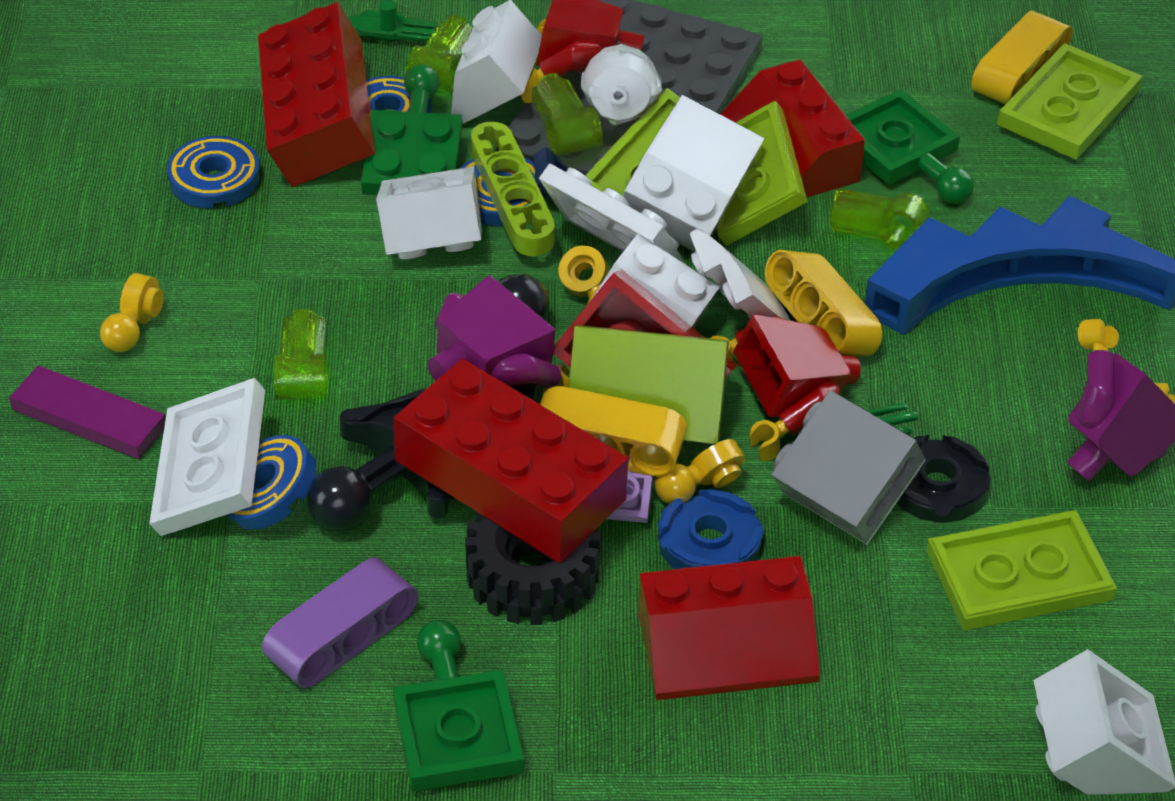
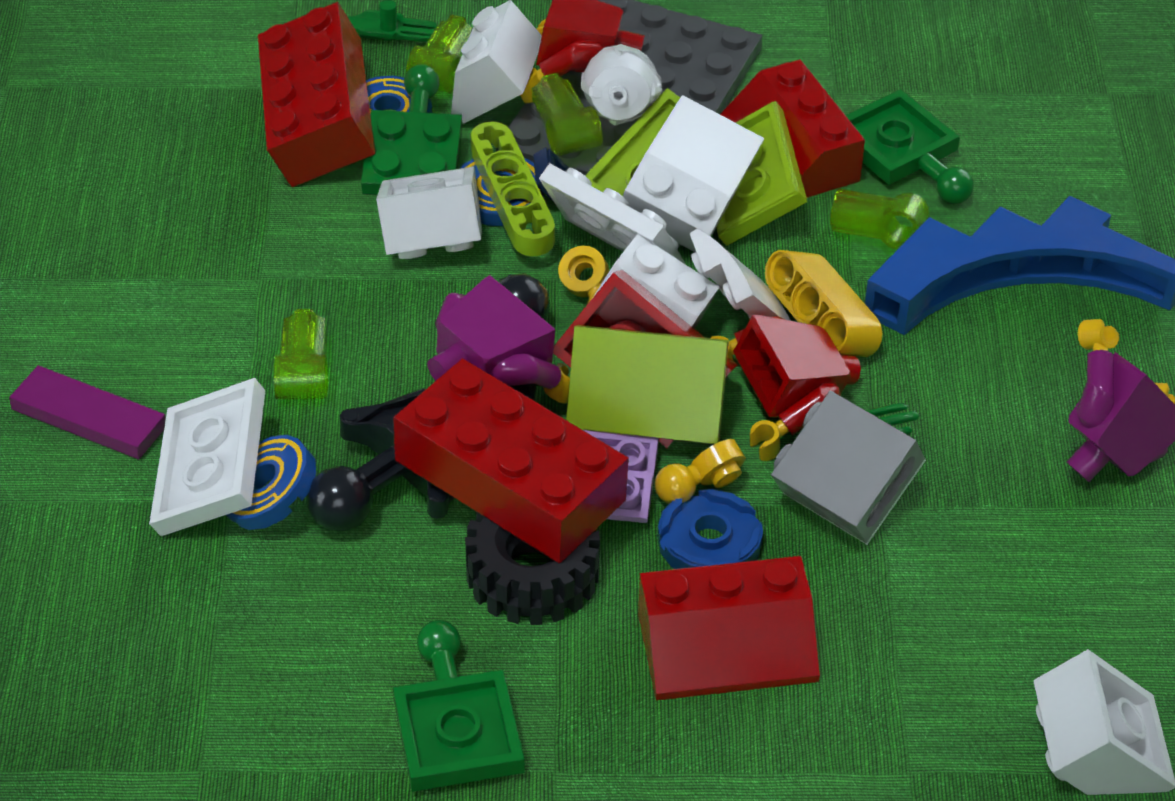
(138, 304): yellow plate -> none
(221, 153): blue tile -> none
(339, 622): medium lavender beam -> none
(638, 430): yellow beam -> none
(952, 498): black tile -> none
(1019, 56): yellow beam -> none
(1020, 570): lime tile -> none
(1069, 101): lime plate -> none

